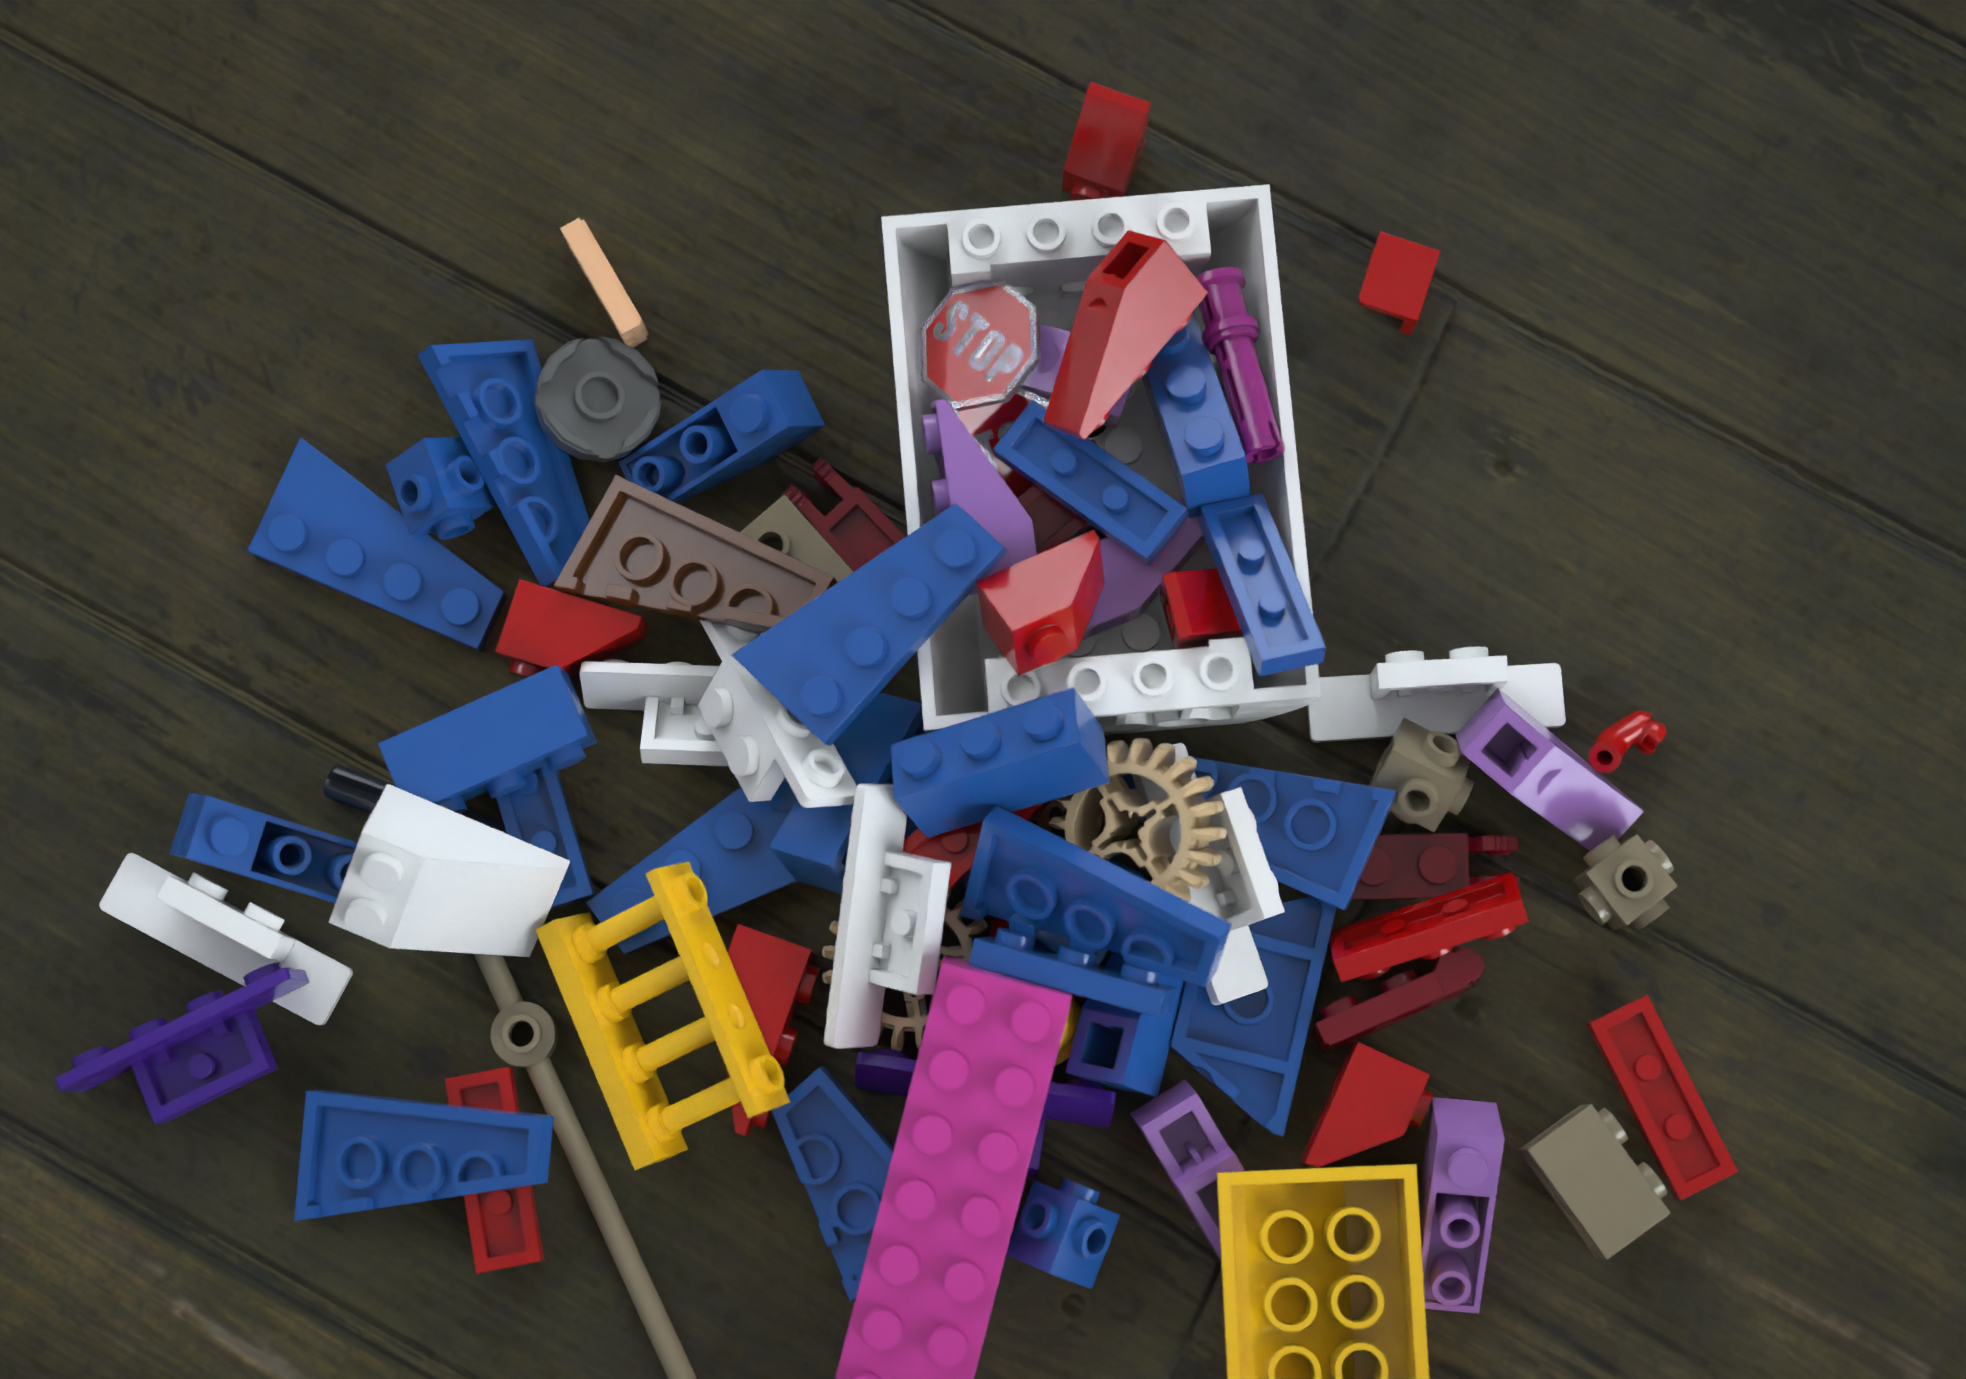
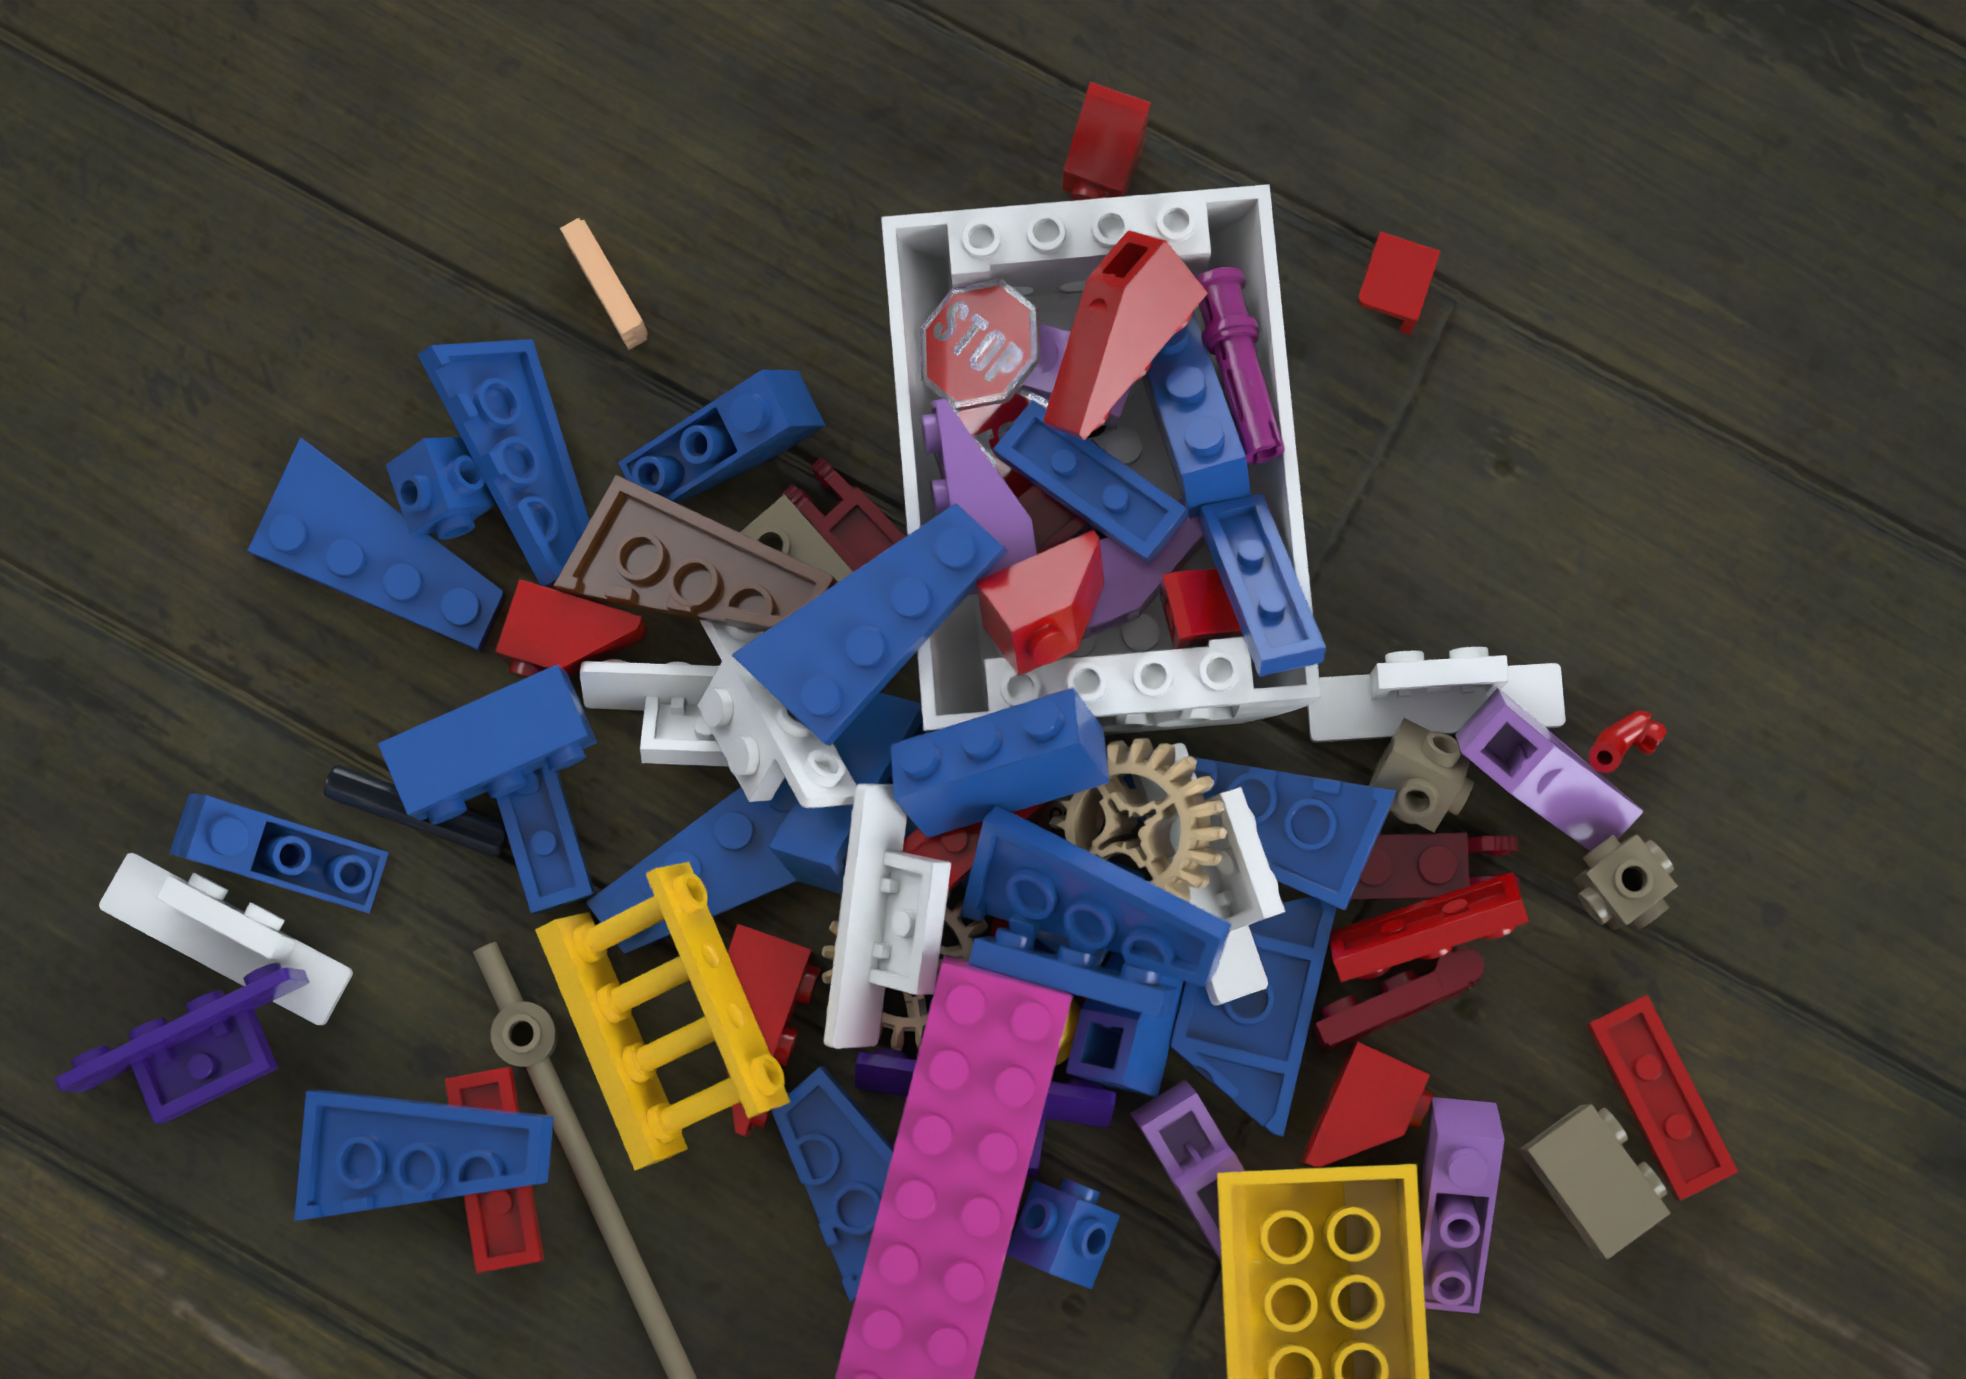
(445, 882): white slope -> none
(597, 399): dark grey tile -> none

